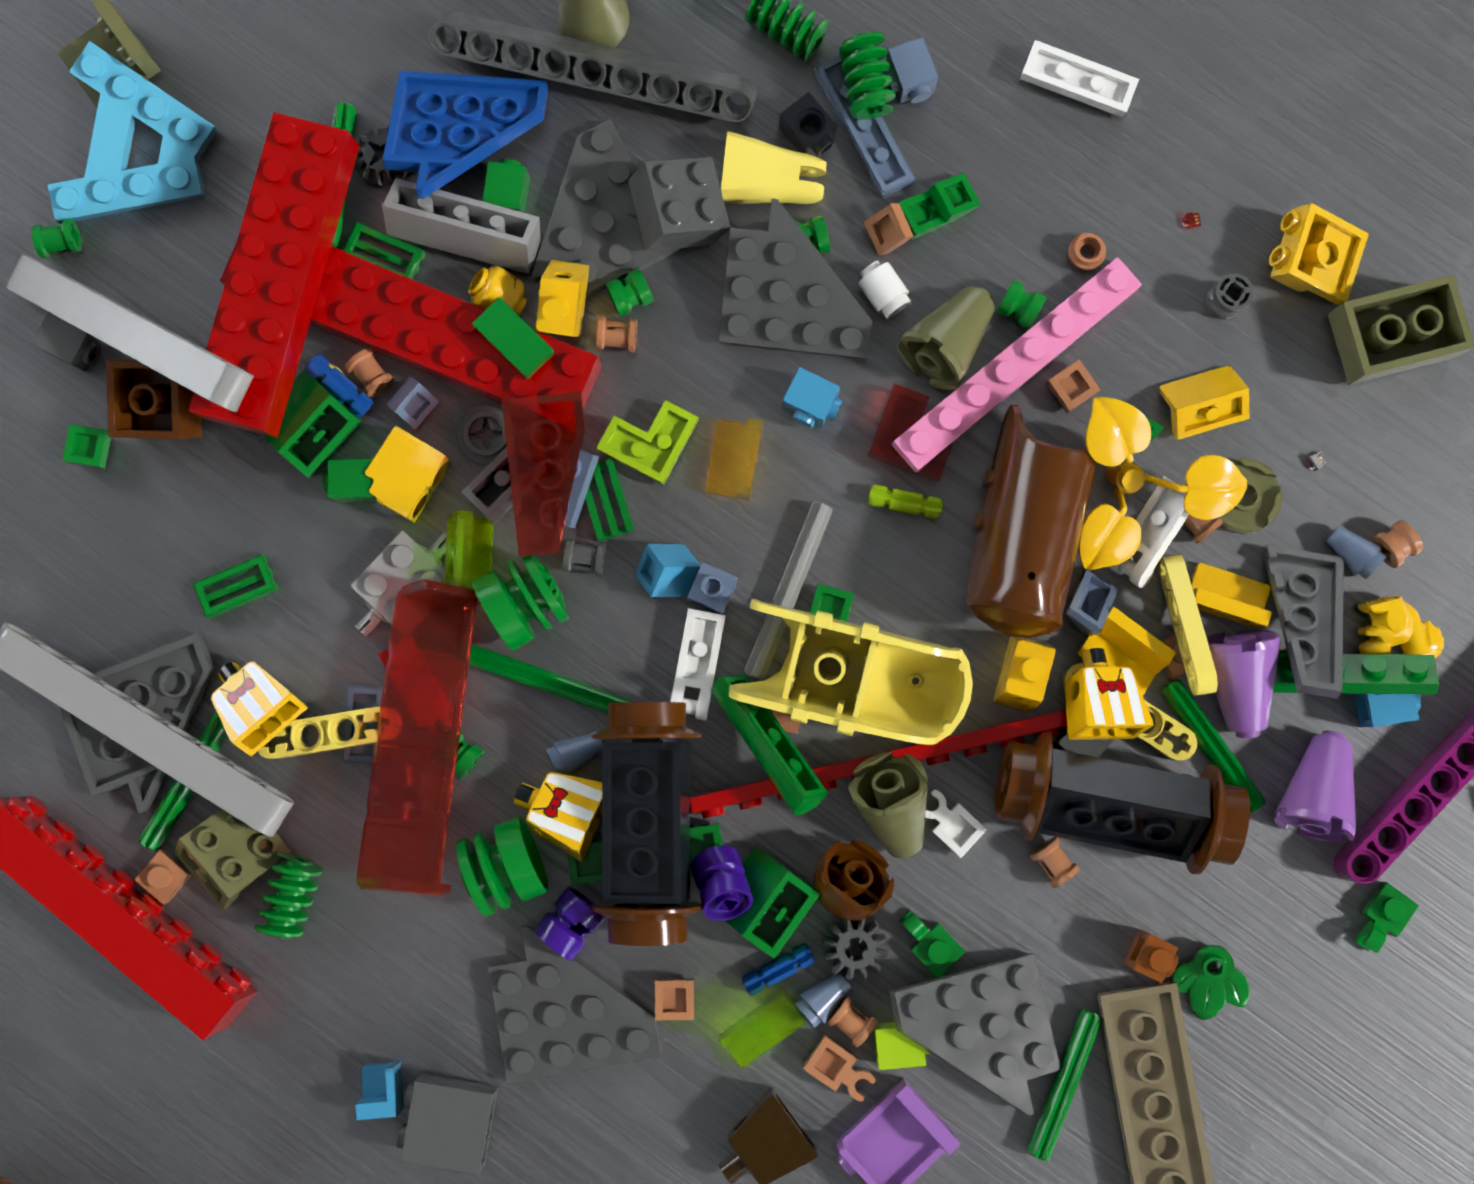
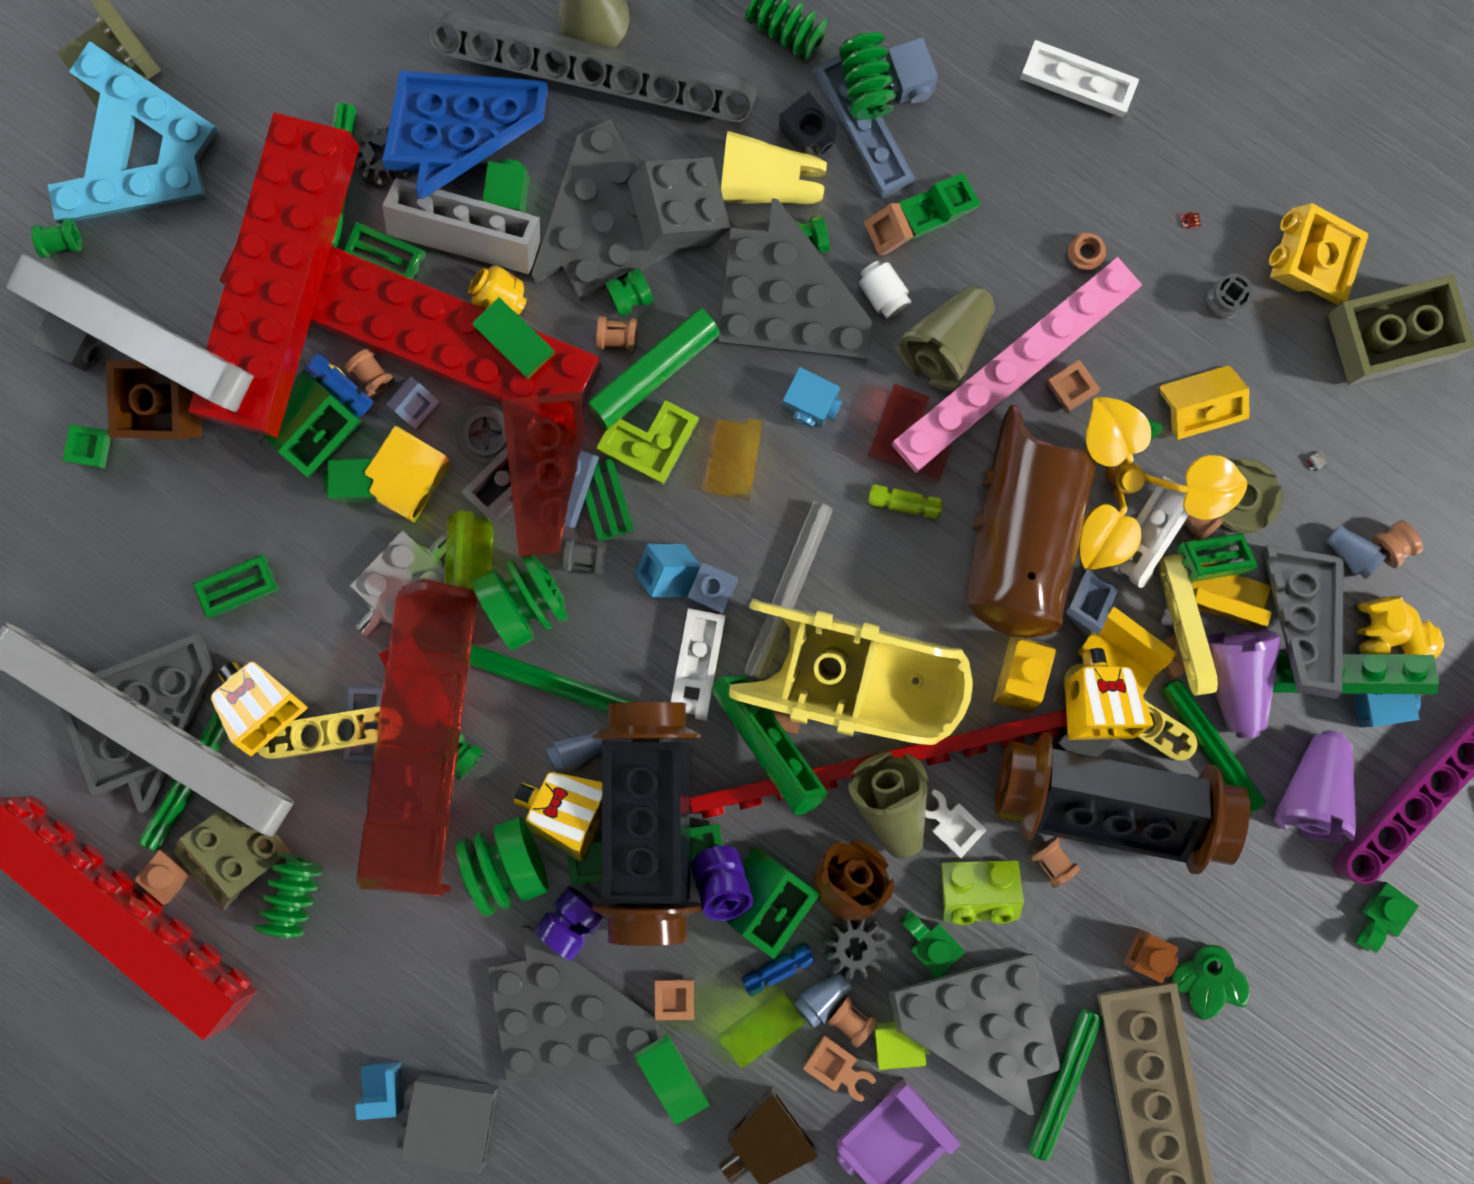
(562, 299): yellow torso -> none
(652, 369): none -> green brick
(671, 1079): none -> green slope
(832, 601): green plate -> none
(981, 892): none -> lime bracket
(1021, 304): green wheel -> none
(1195, 563): none -> green tile

